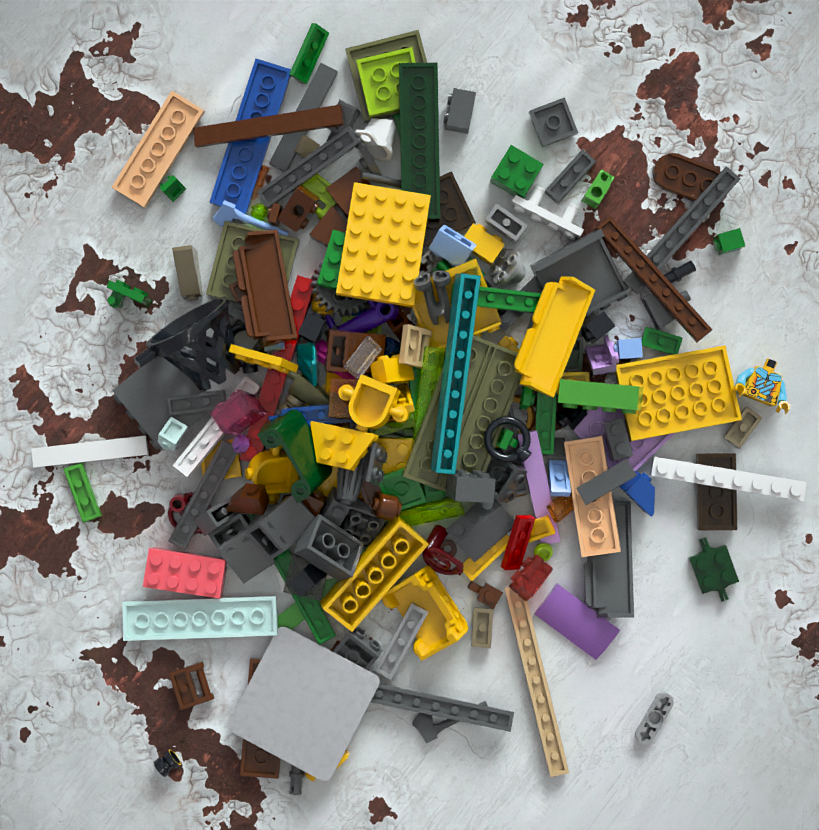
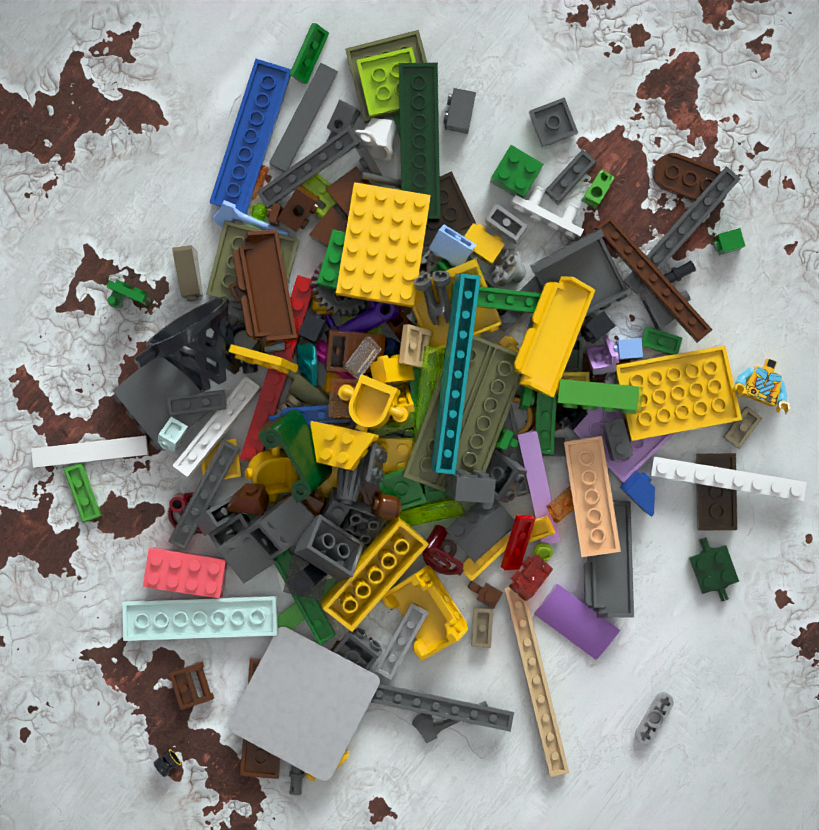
(158, 149): light nougat plate -> none
(172, 188): green tile -> none
(238, 412): clear pink brick -> none
(240, 443): medium lavender plate -> none
(268, 126): reddish brown tile -> none
(306, 146): dark tan tile -> none
(521, 454): black piece -> none
(558, 478): light blue plate -> none
(606, 482): dark grey tile -> none

